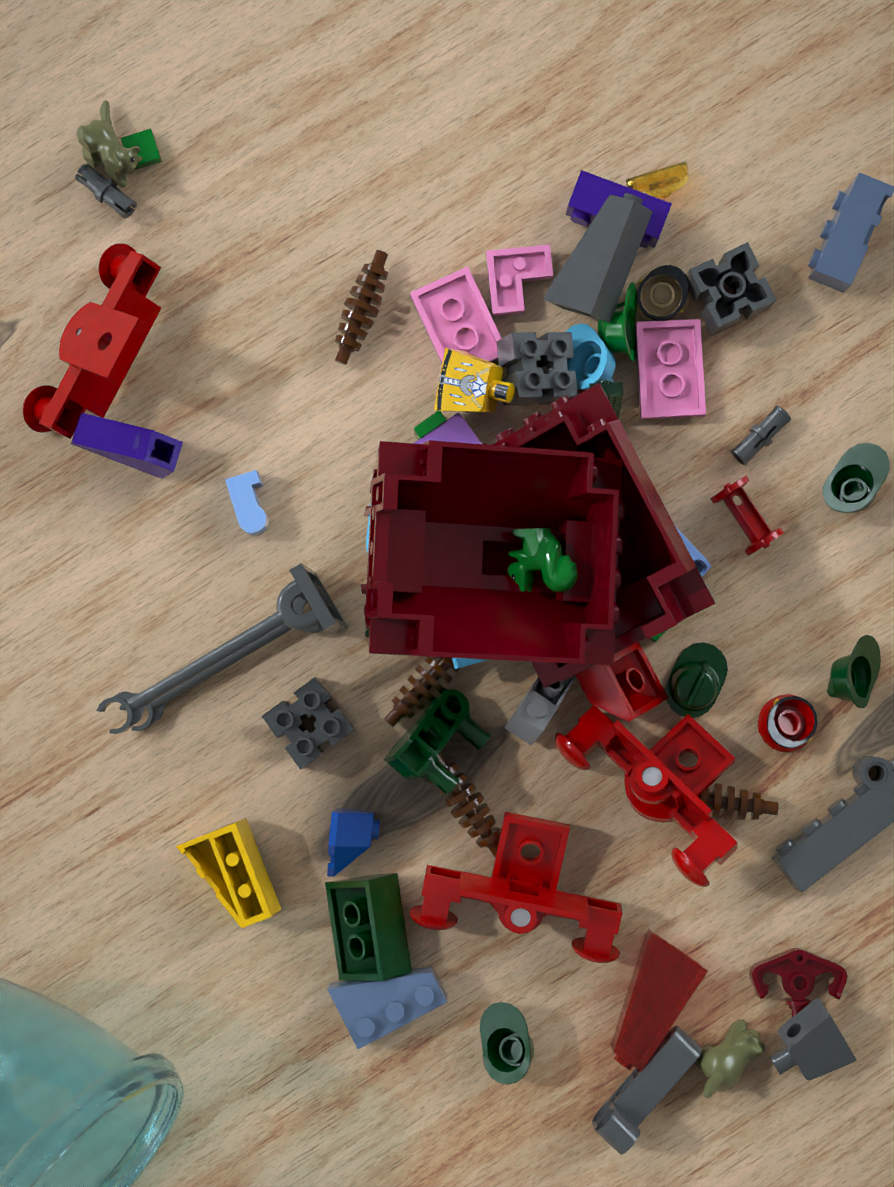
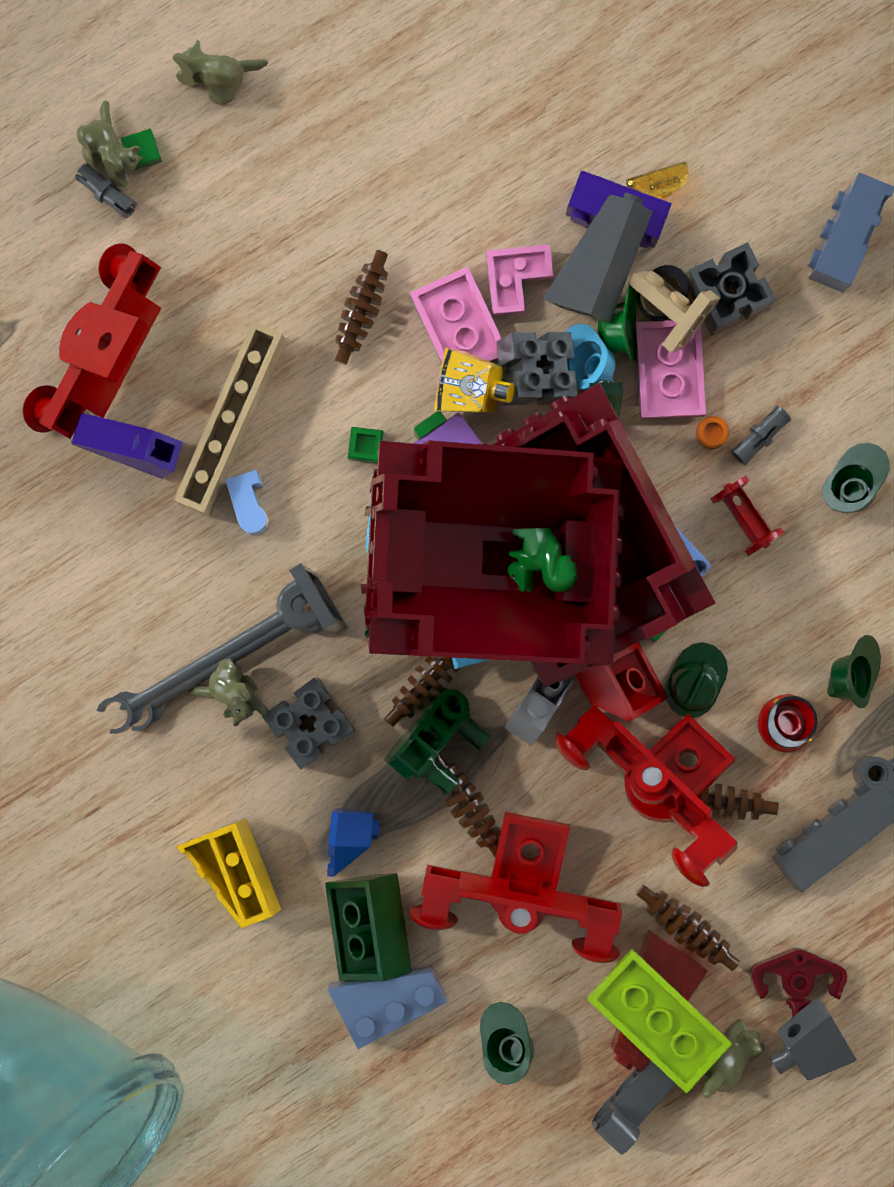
(217, 73): none -> olive animal
(230, 419): none -> tan brick
(233, 689): none -> olive animal
(364, 444): none -> green tile
(659, 1020): none -> lime plate
(675, 307): none -> tan bracket
(688, 928): none -> reddish brown piece
(712, 432): none -> orange tile

